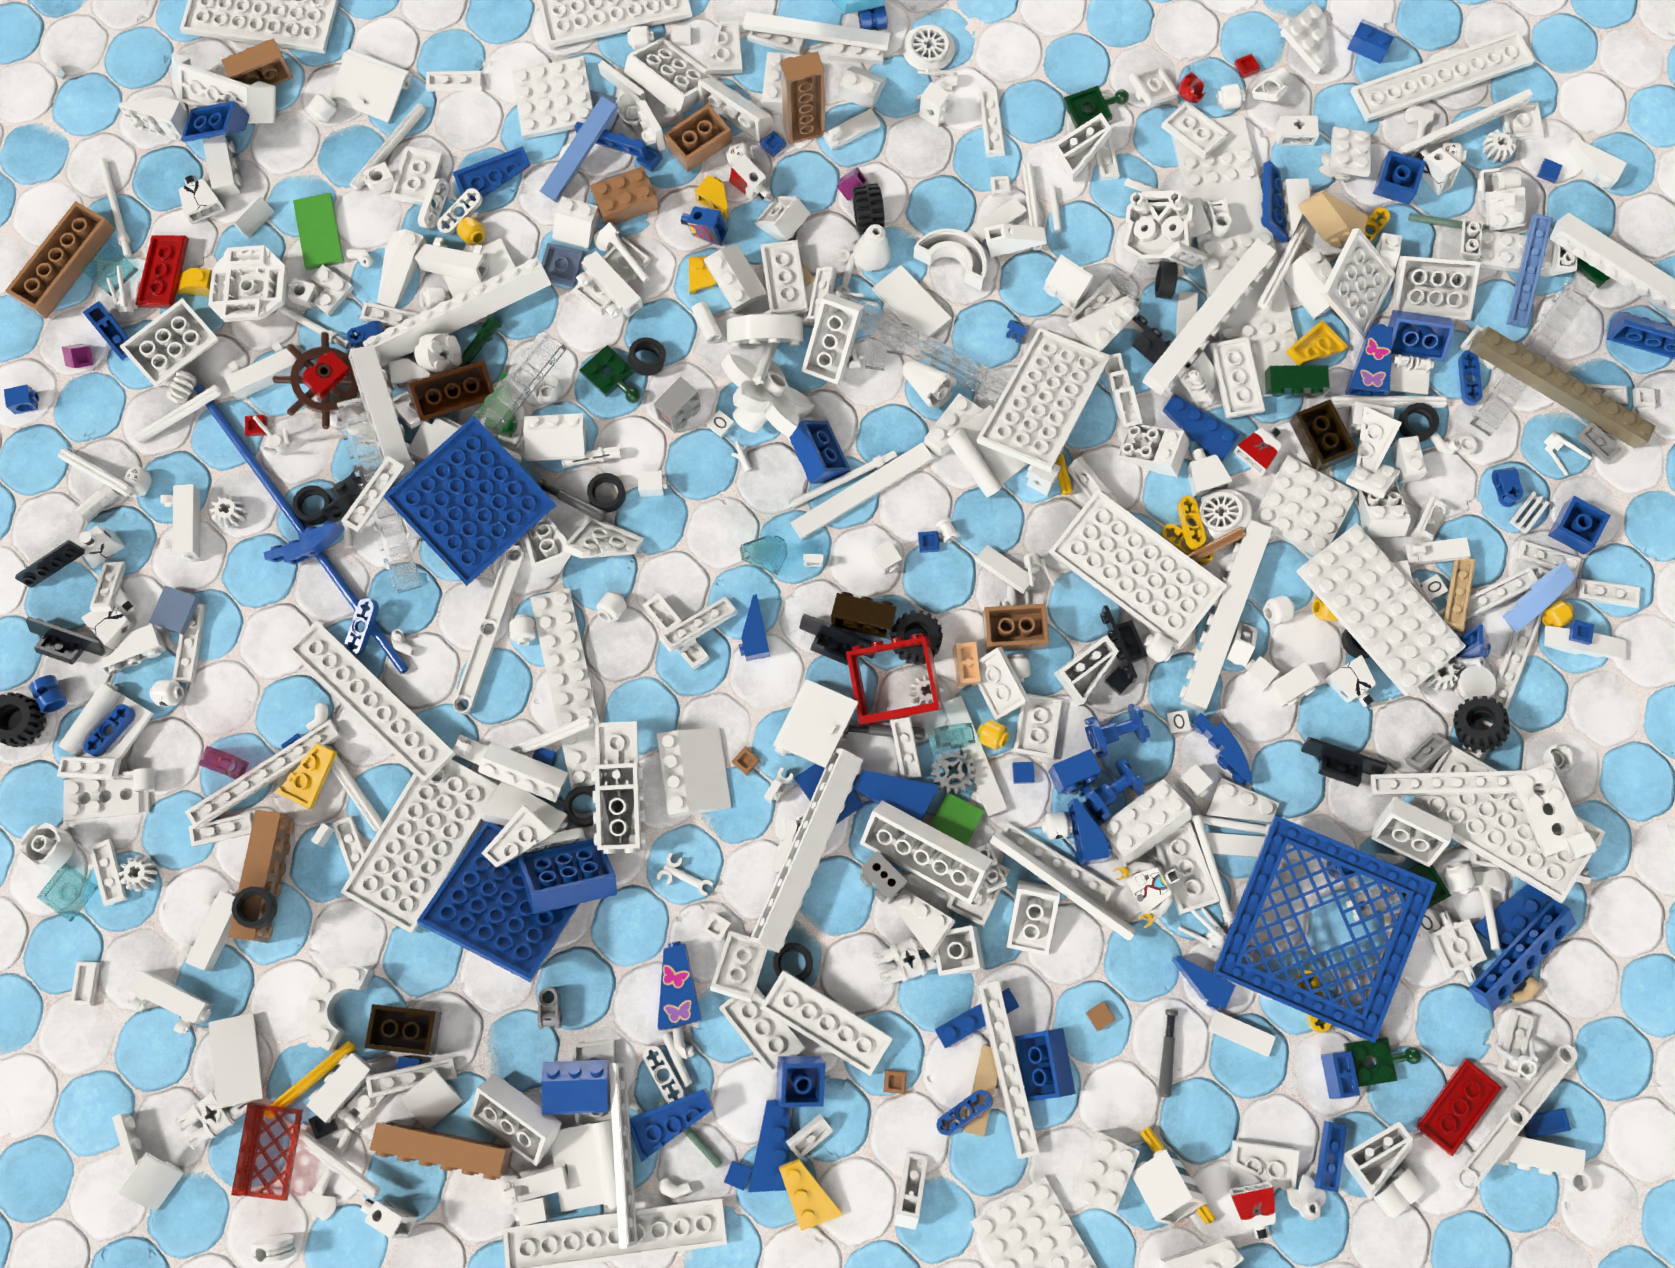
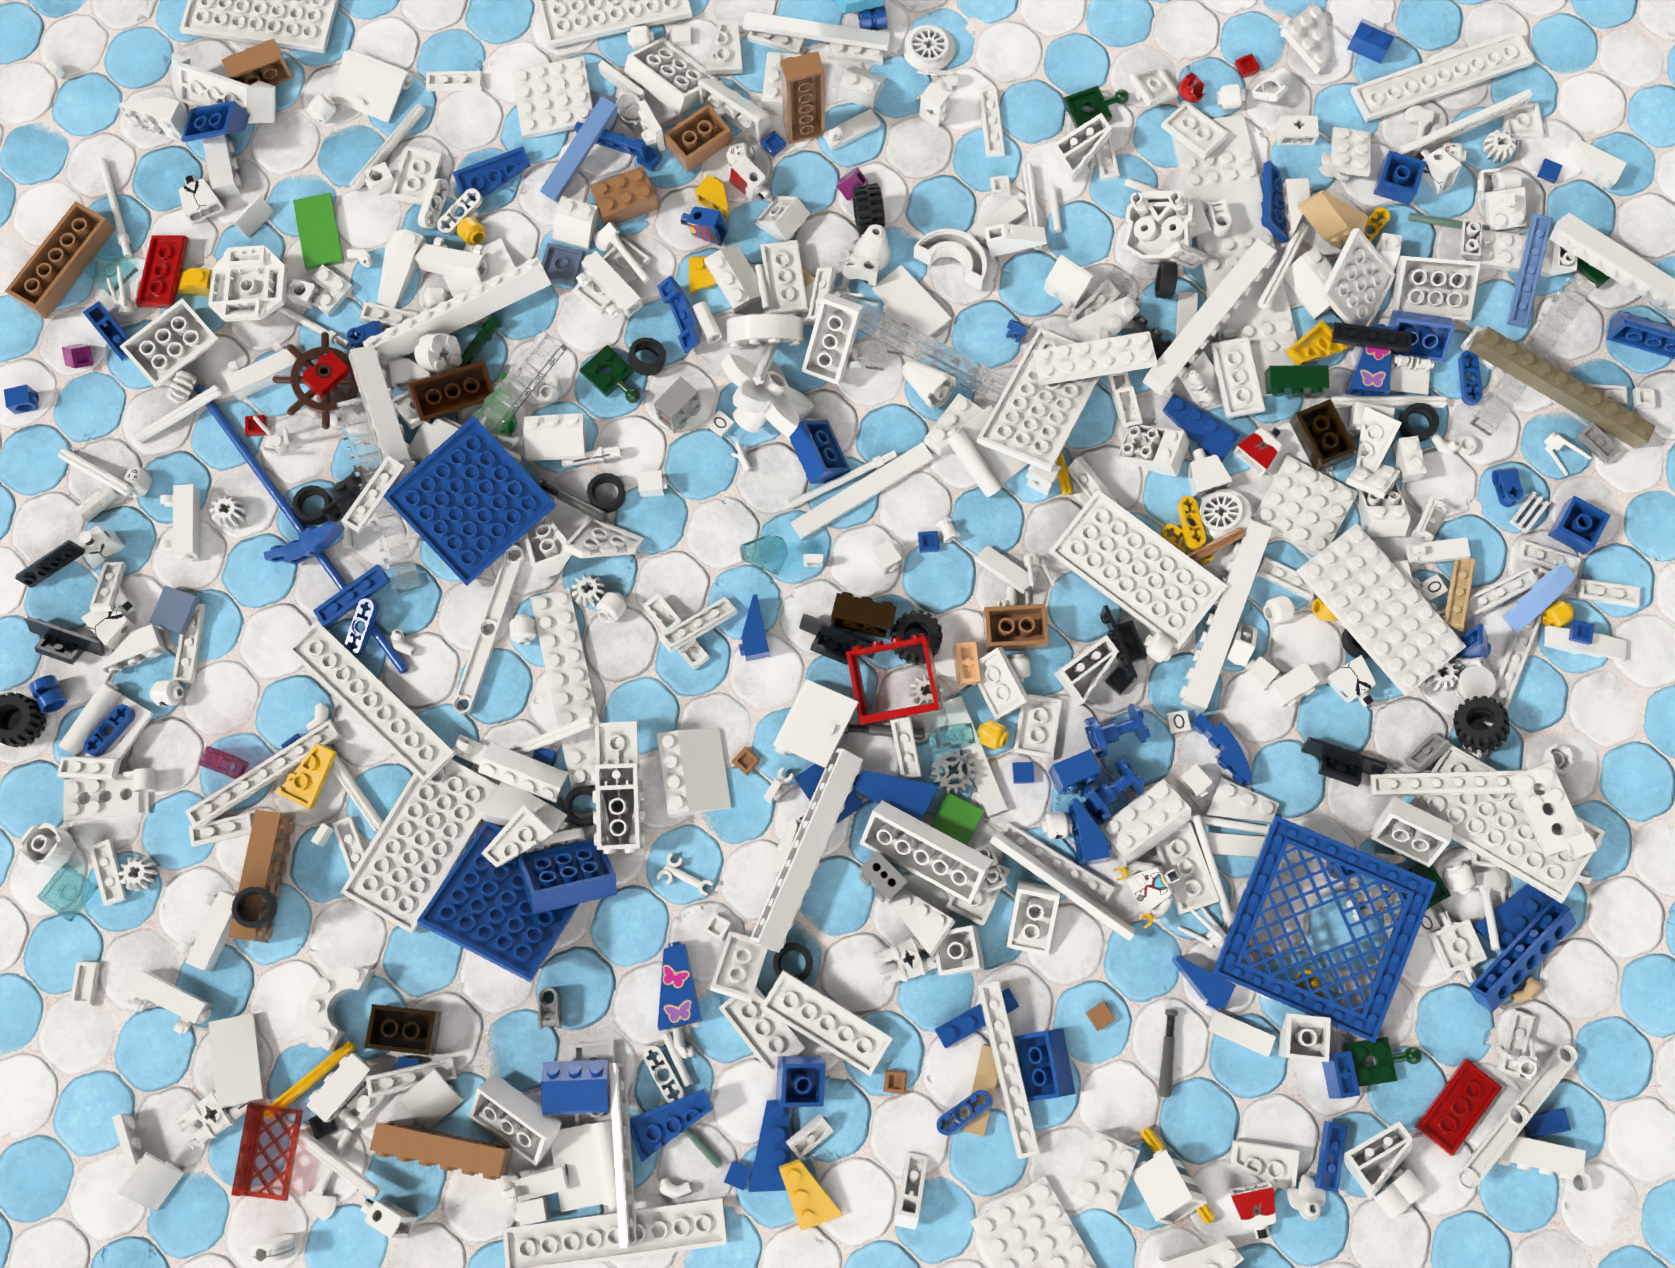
(350, 596): none -> blue plate
(592, 595): none -> white gear
(683, 313): none -> blue slope
(762, 287): none -> white piece
(862, 269): none -> white leg
(1094, 358): none -> white plate
(1284, 578): none -> white tile
(1305, 1037): none -> white slope
(1371, 337): none -> black tile

